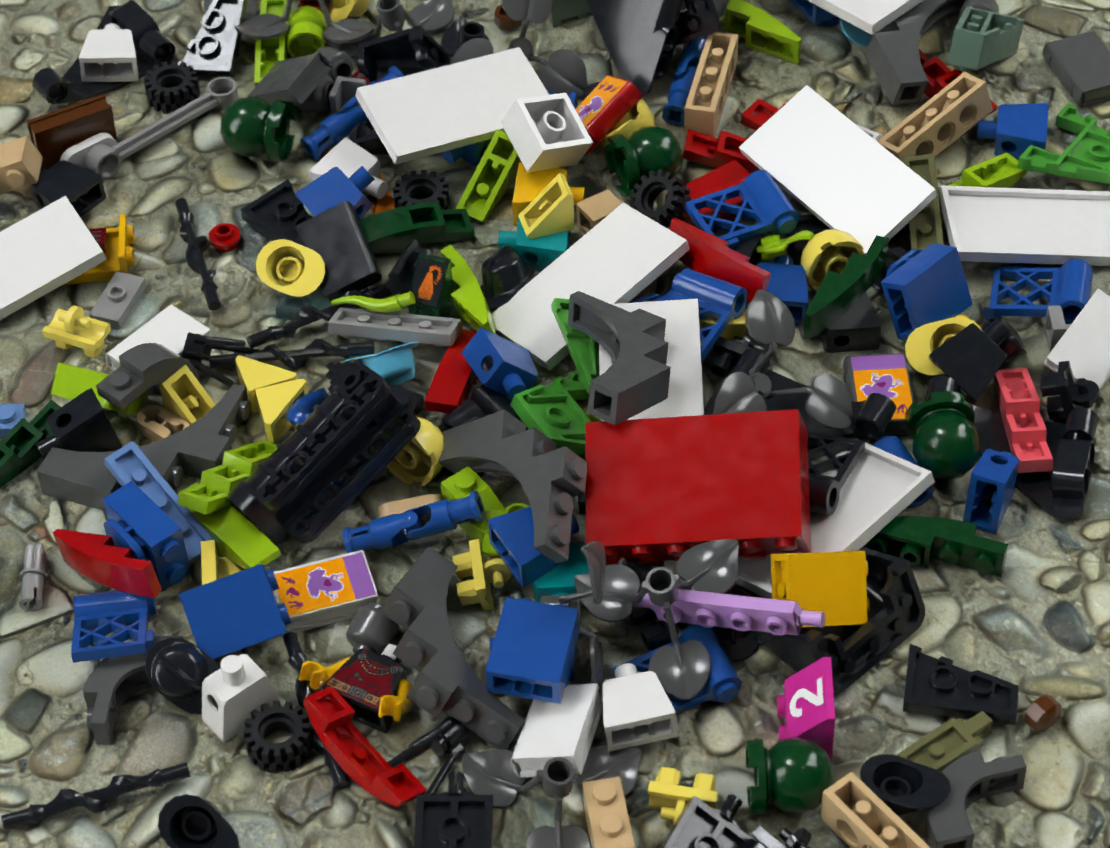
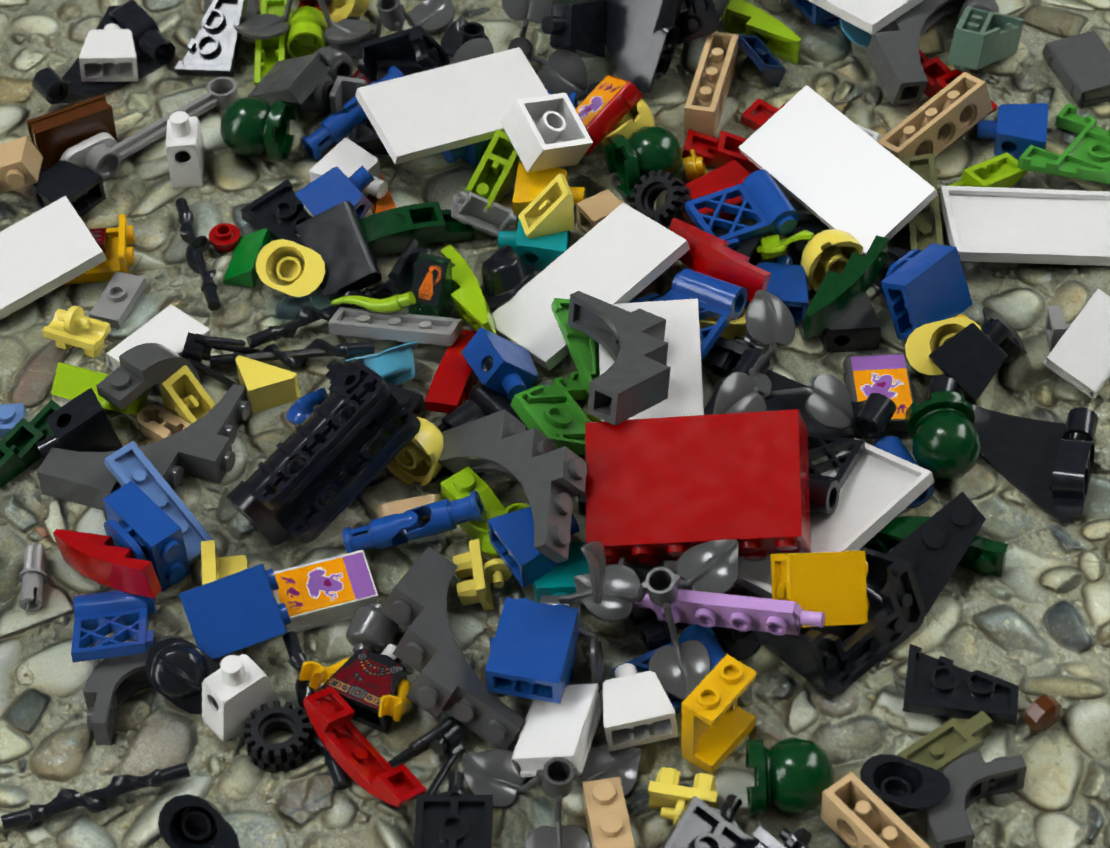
(179, 77): black tyre -> none
(185, 135): none -> white torso
(221, 480): lime slope -> none
(237, 537): lime slope -> none
(243, 262): none -> green slope
(274, 404): light yellow slope -> none
(421, 186): black tyre -> none
(470, 210): none -> light grey hinge
(503, 21): reddish brown tile -> none
(578, 27): none -> black torso
(683, 81): blue piece -> none
(694, 166): none -> yellow plate
(711, 716): none -> yellow panel
(762, 58): none -> dark blue slope
(809, 705): dark pink slope -> none
(940, 545): none -> black wing
(995, 476): blue torso -> none
(1022, 420): coral slope -> none
(1069, 288): blue piece -> none
(1070, 393): black hips -> none

